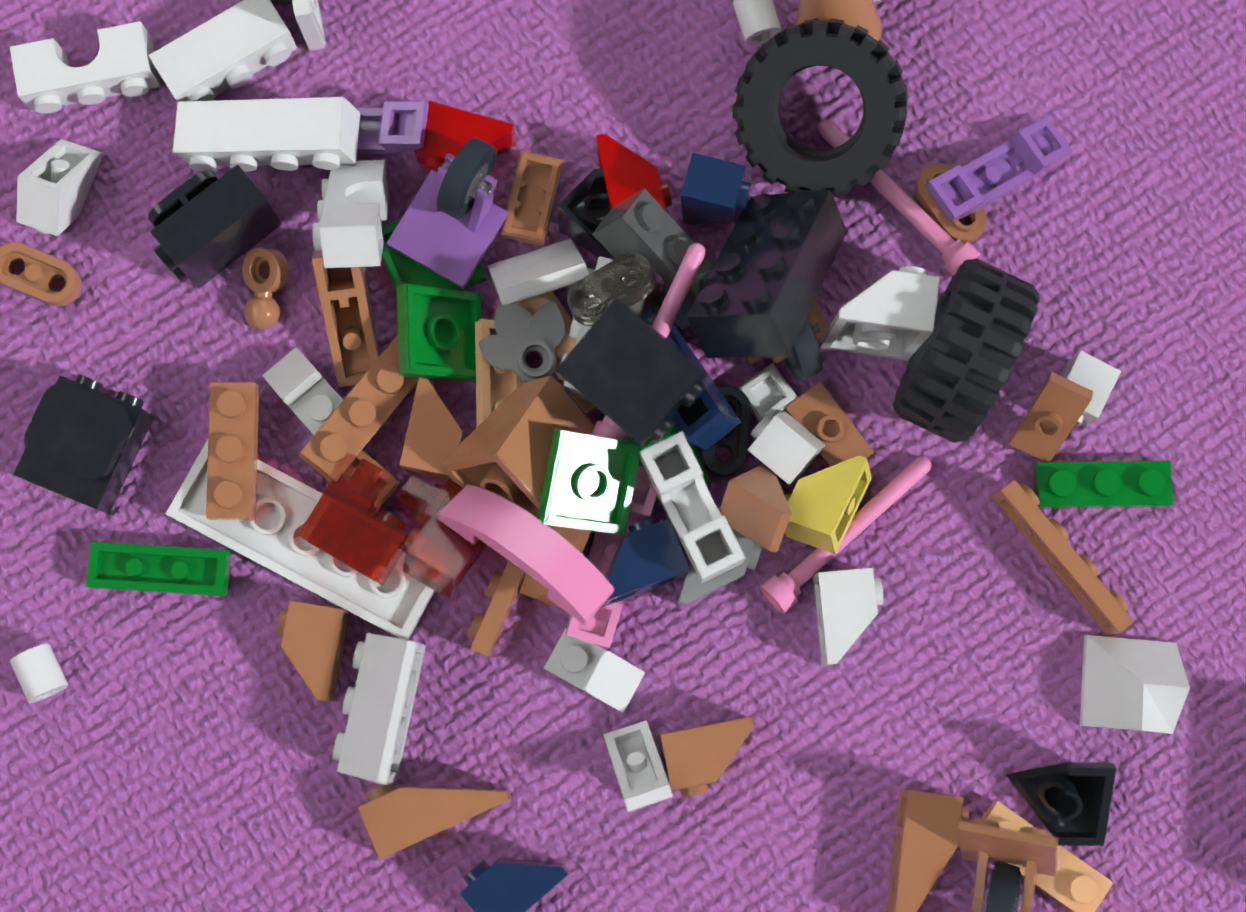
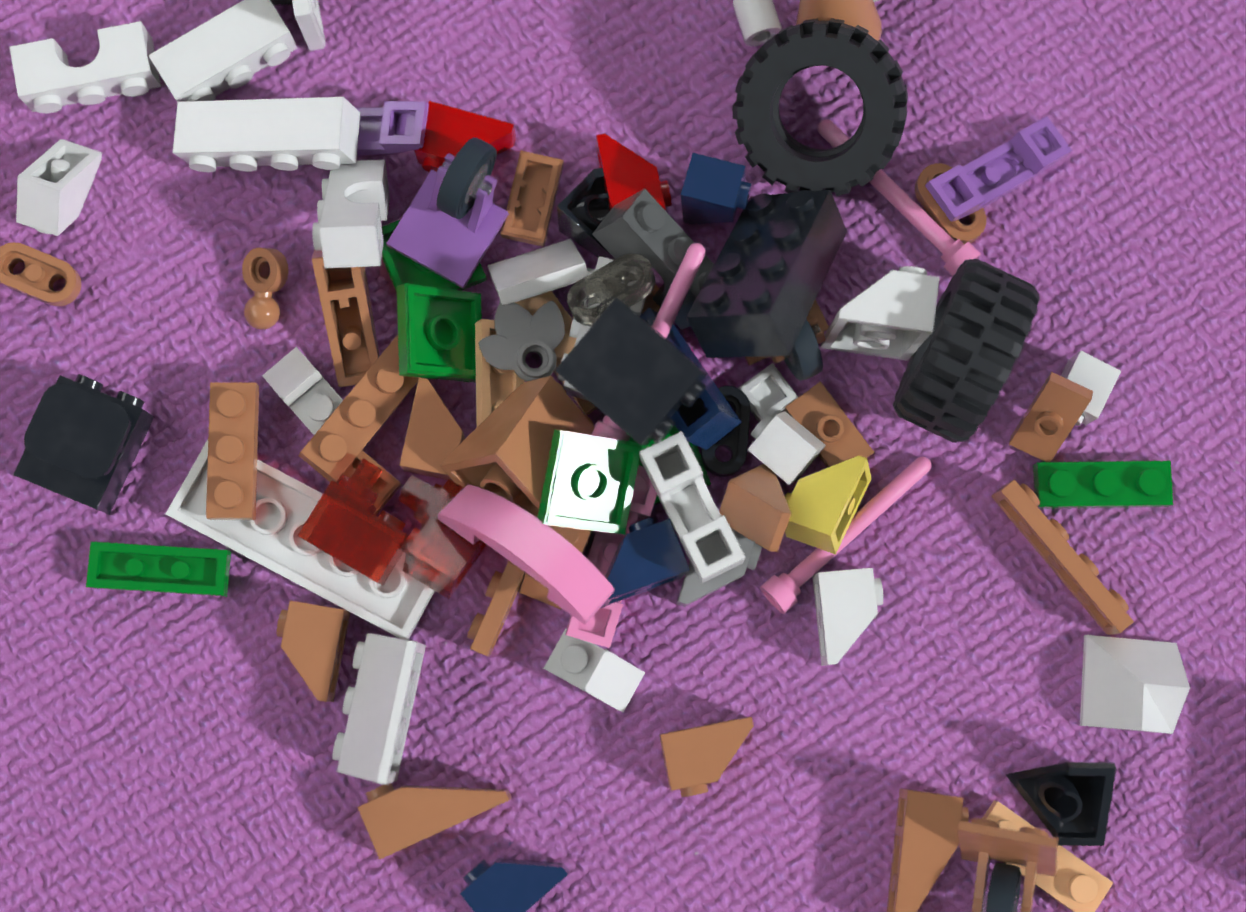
(38, 673): white gear -> none
(210, 224): black brick -> none
(637, 766): white slope -> none

